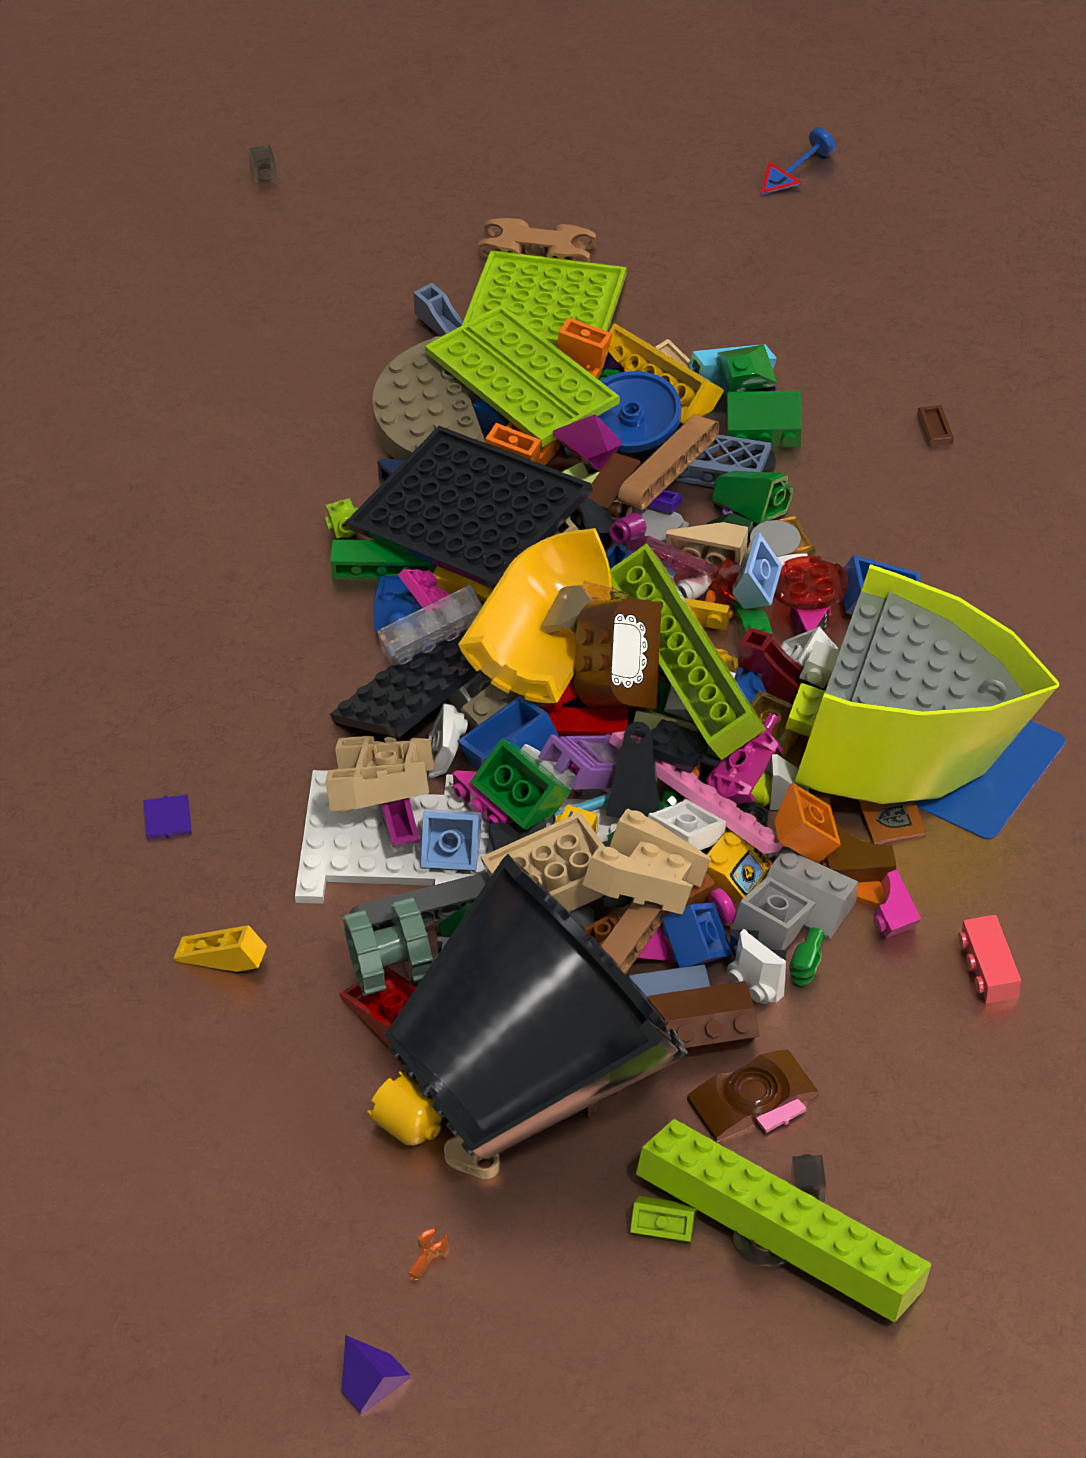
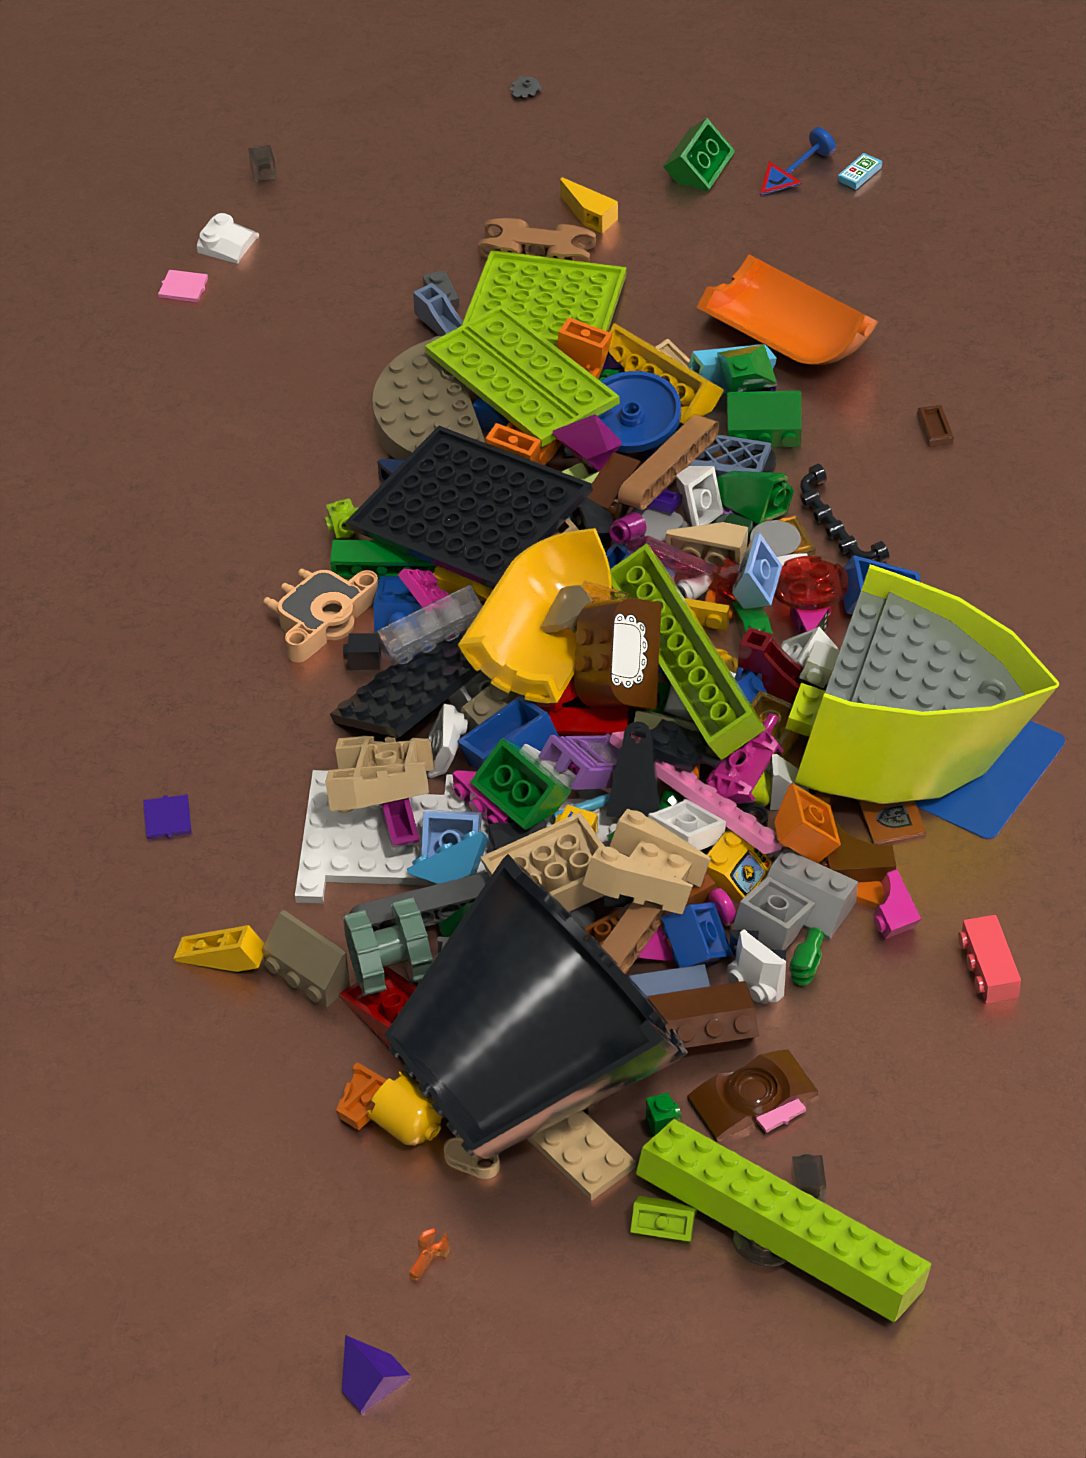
(183, 286): none -> bright pink piece
(225, 239): none -> white slope
(306, 959): none -> dark tan slope
(321, 602): none -> light nougat piece
(358, 1096): none -> orange wing
(363, 651): none -> black brick
(442, 281): none -> dark grey plate
(452, 860): none -> dark azure slope
(525, 86): none -> dark grey piece
(584, 1154): none -> tan plate
(589, 206): none -> yellow slope
(660, 1112): none -> green brick
(699, 156): none -> green slope
(699, 494): none -> white slope
(787, 314): none -> orange panel
(835, 527): none -> black bar
(859, 171): none -> tile

